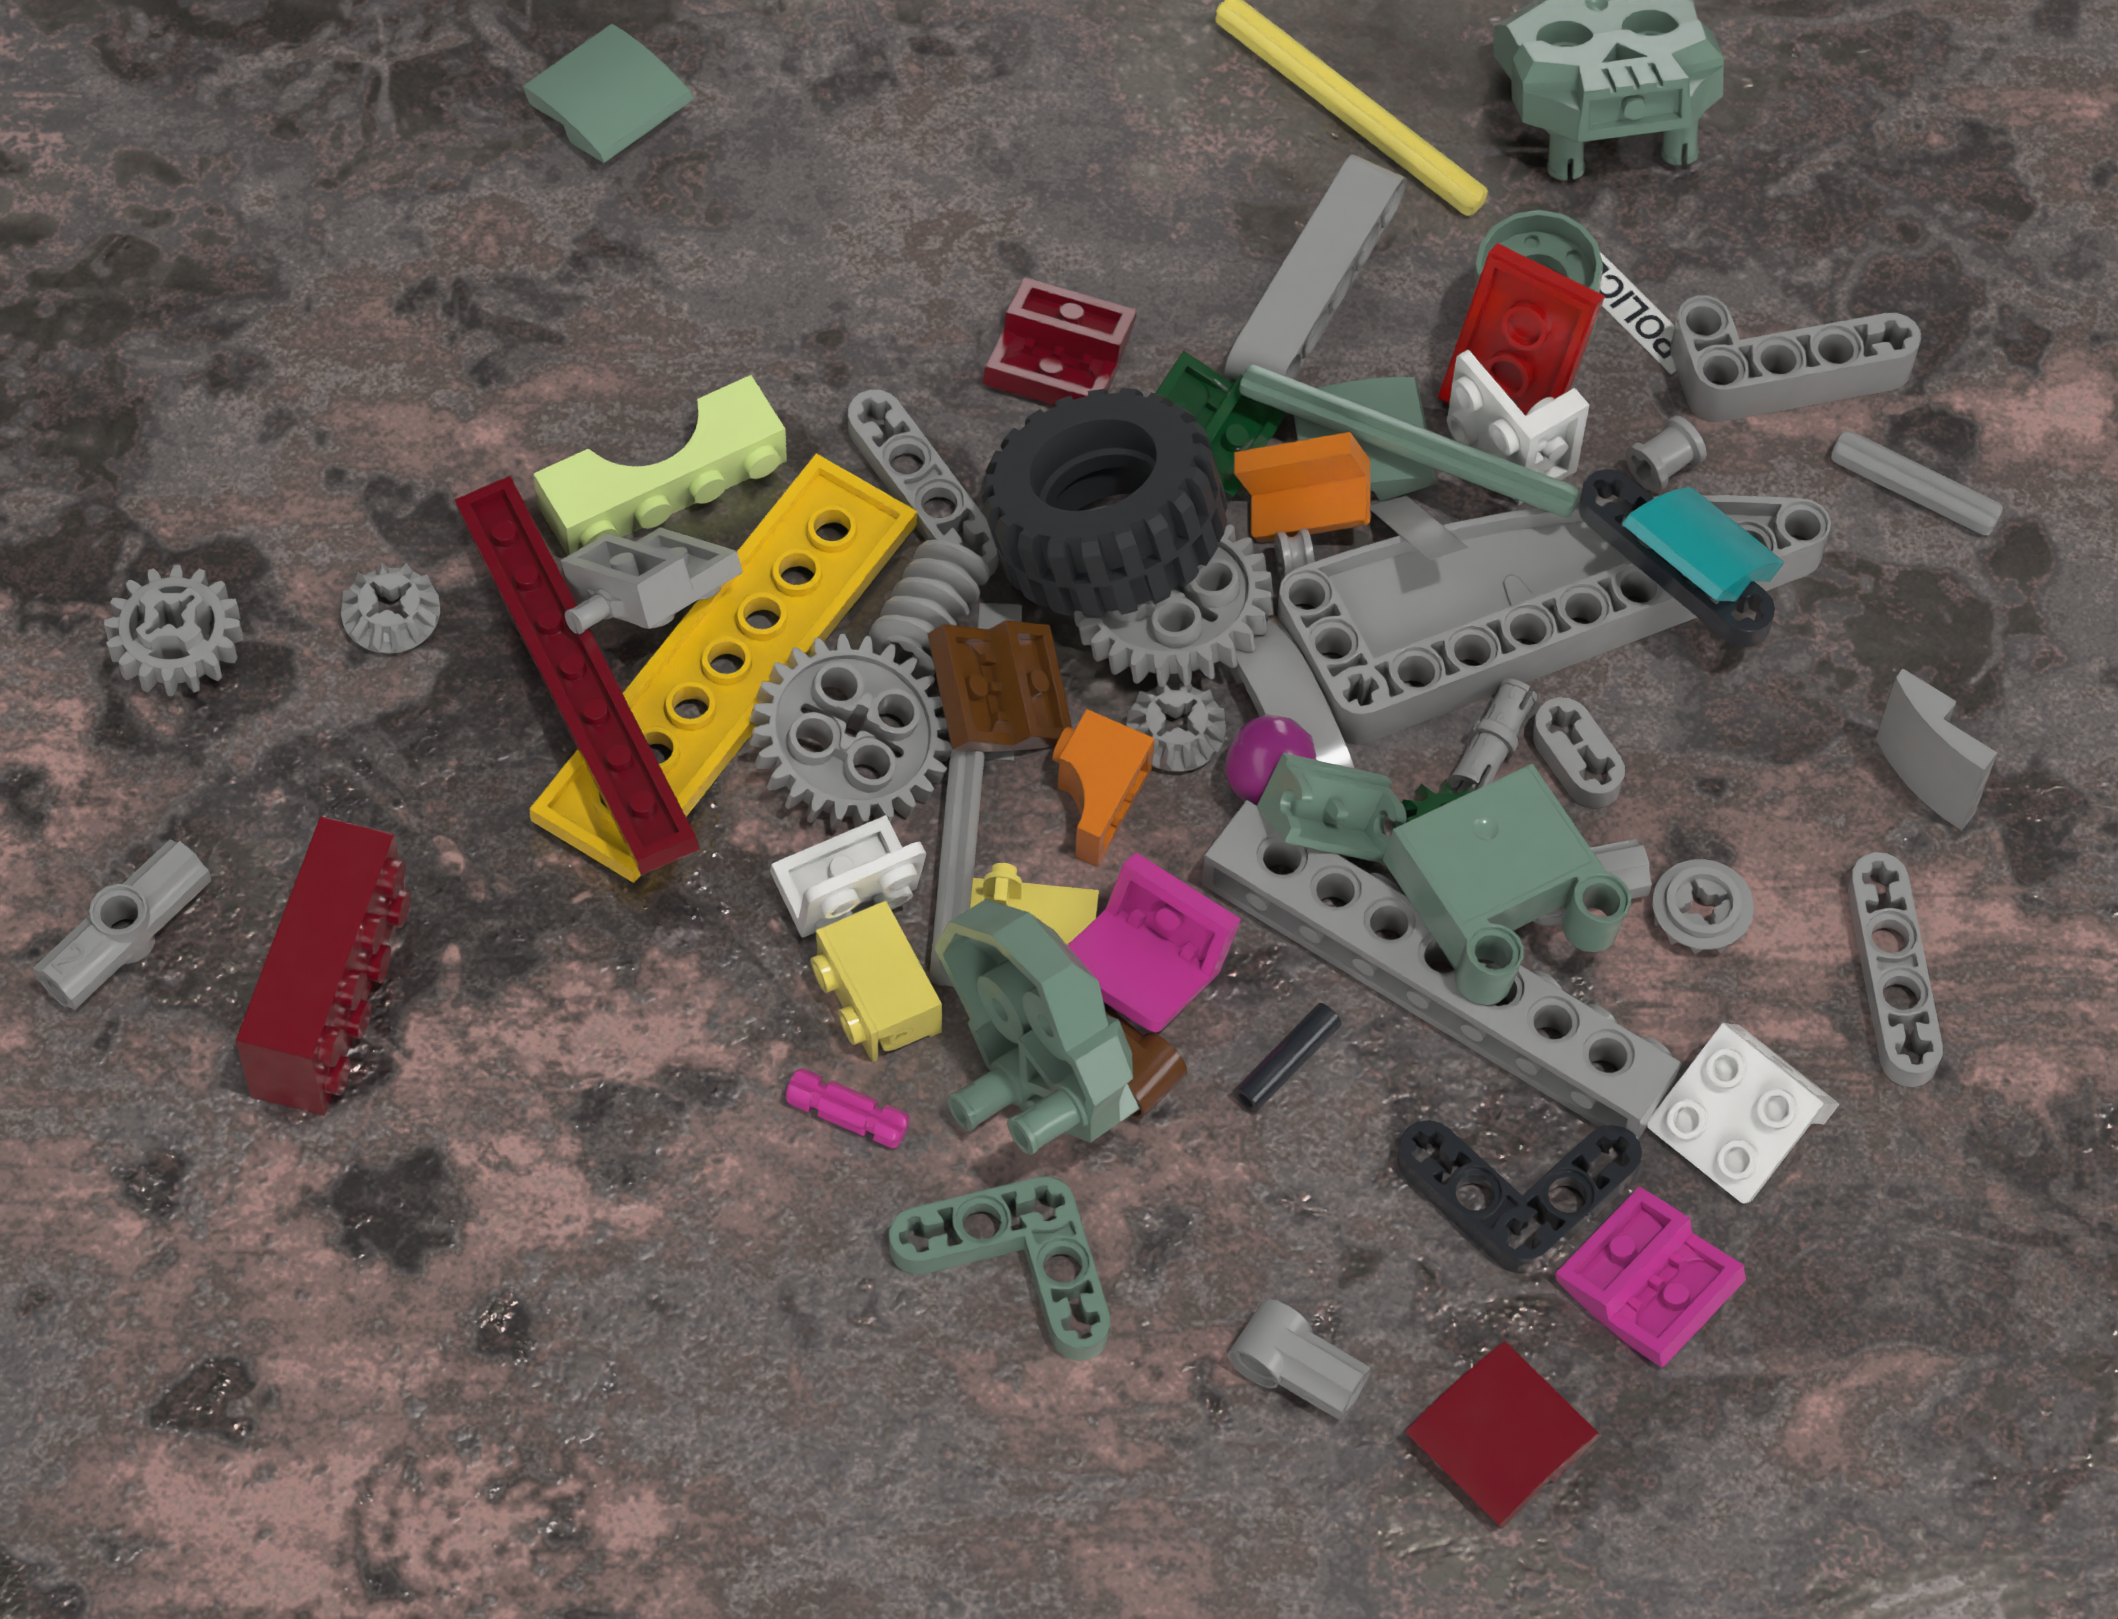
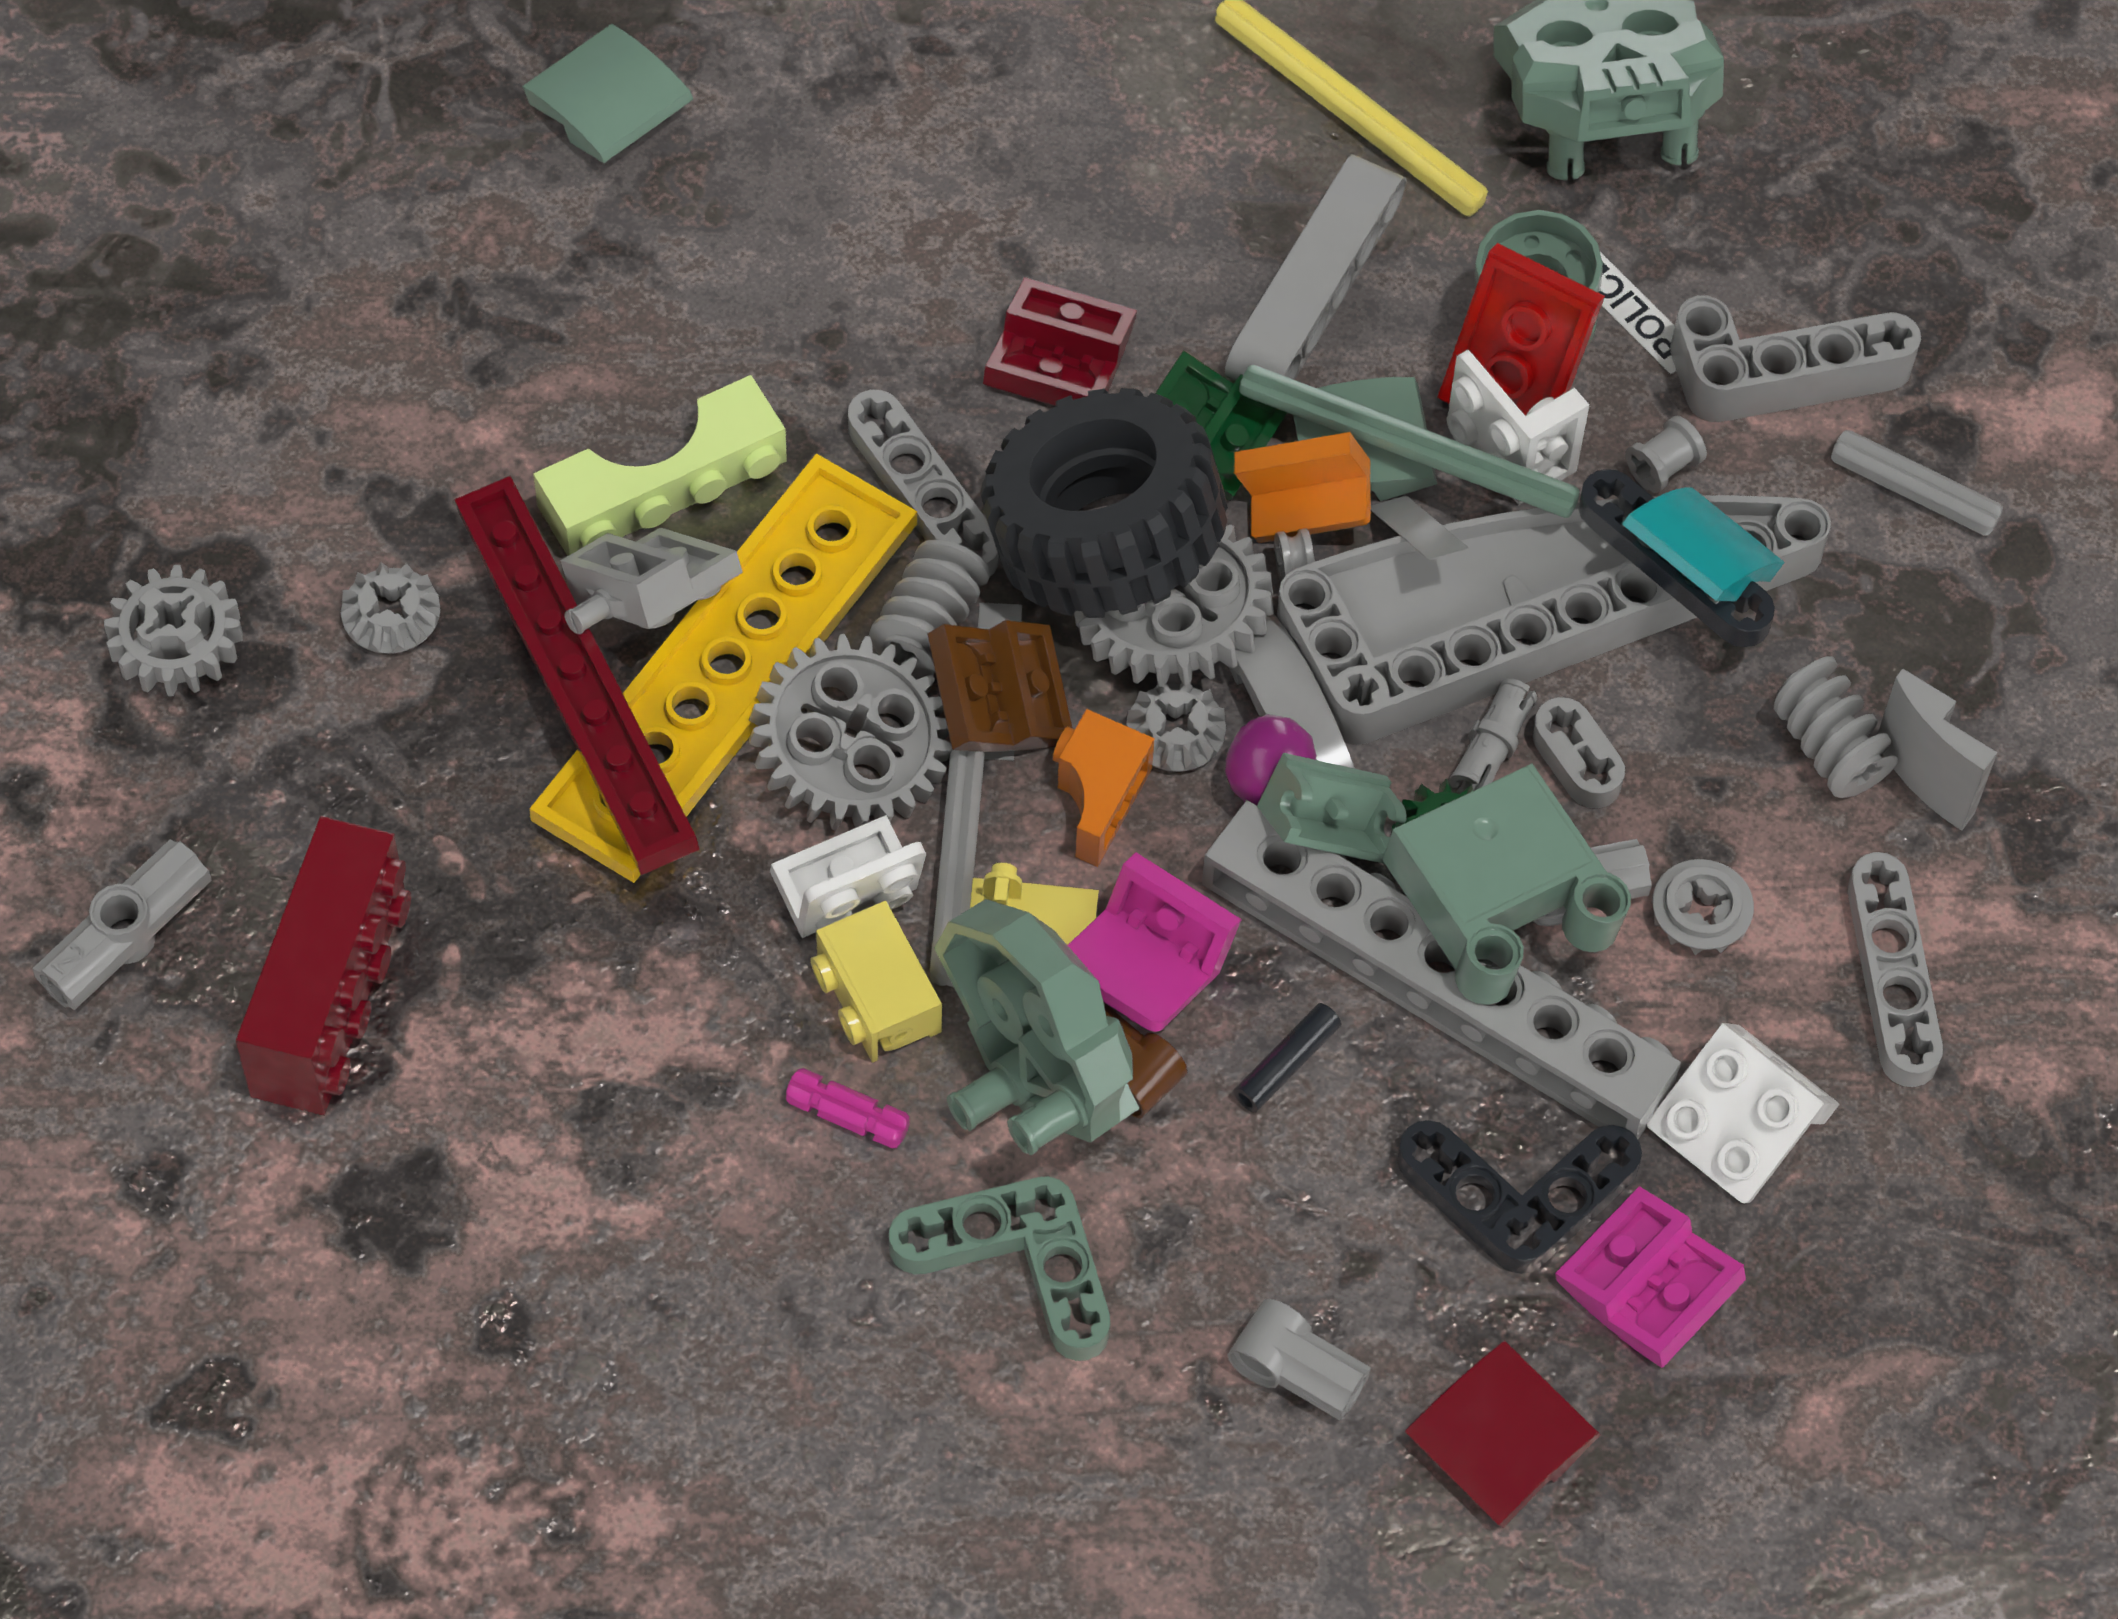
(1831, 731): none -> light grey piece

